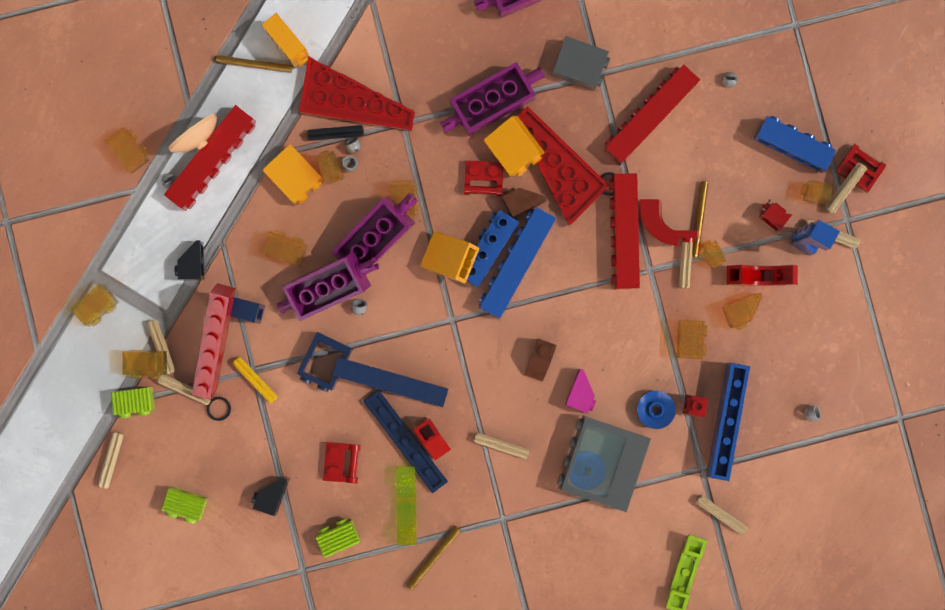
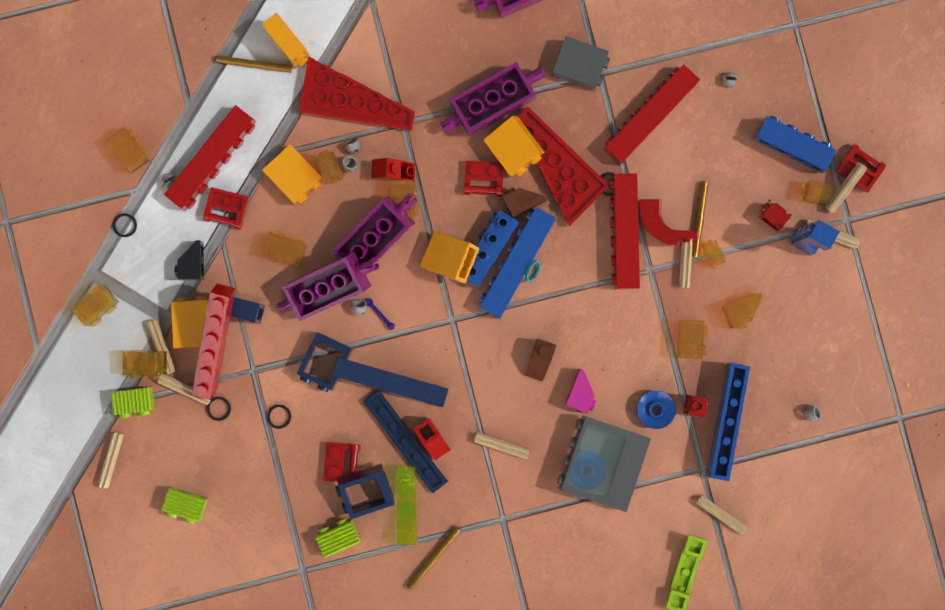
(135, 225): none -> black piece
(188, 322): none -> light orange brick
(195, 136): light nougat dish -> none
(228, 202): none -> red plate
(255, 380): yellow axle -> none
(268, 416): none -> black piece
(270, 497): black slope -> none
(335, 132): black axle -> none
(361, 476): none -> dark blue window
(391, 326): none -> dark purple hinge
(392, 170): none -> red slope
(536, 272): none -> teal piece
(762, 275): red arch -> none

